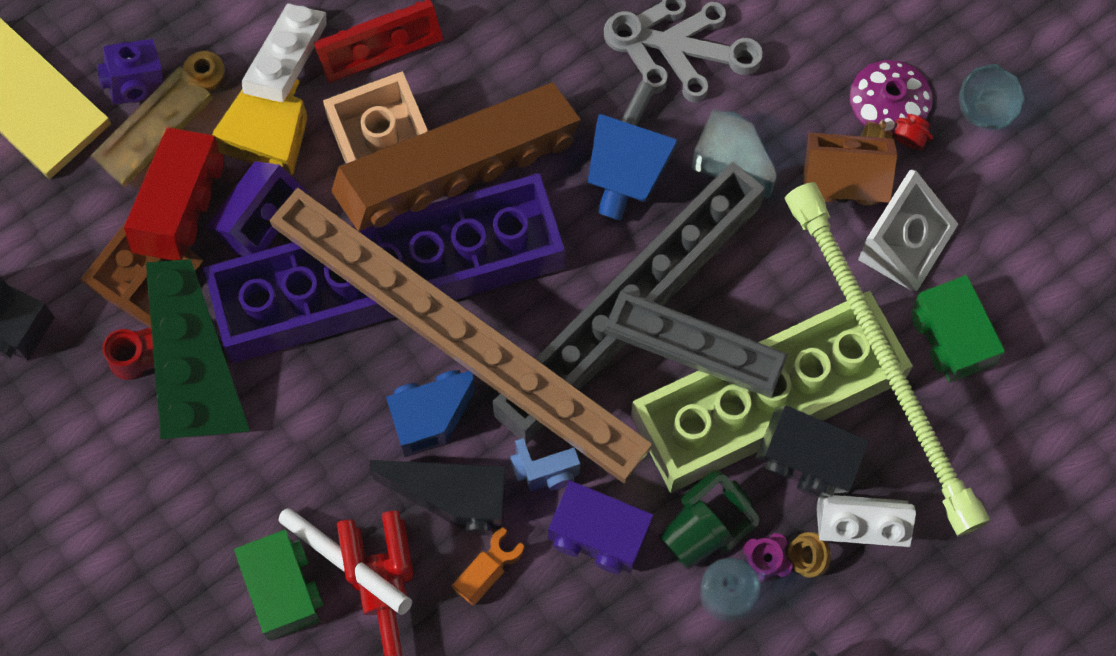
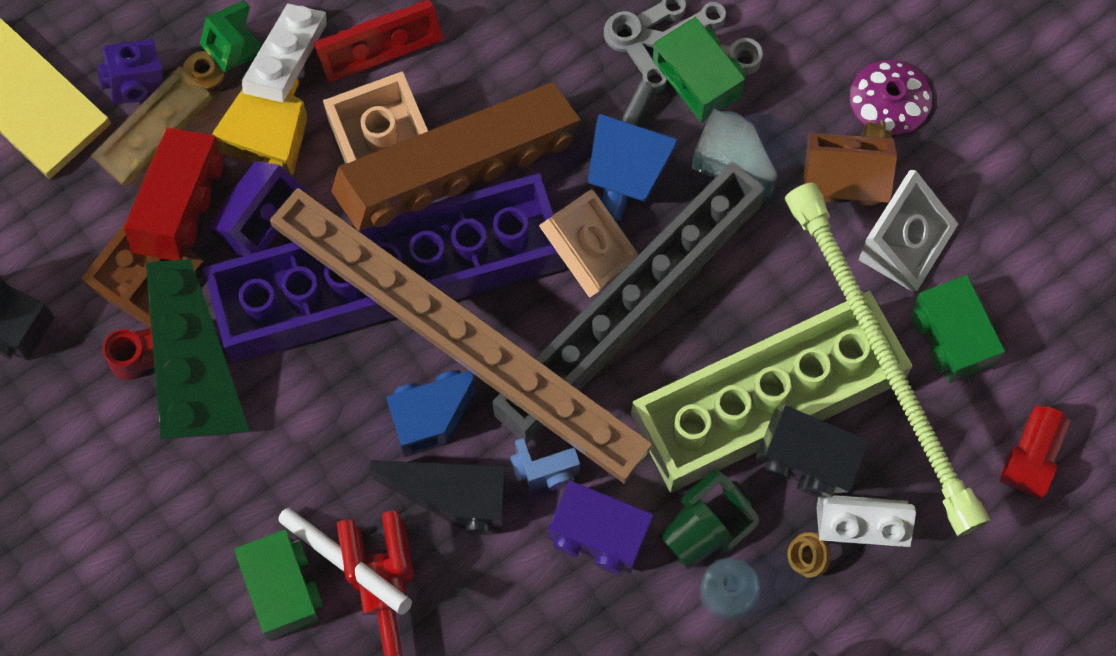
(227, 37): none -> green panel
(486, 569): orange bar -> none
(589, 242): none -> light nougat tile
(695, 343): dark grey tile -> none
(699, 68): none -> green brick
(776, 547): magenta plate -> none
(912, 132): red plate -> none
(991, 97): clear light blue hair -> none
(1031, 462): none -> red piece

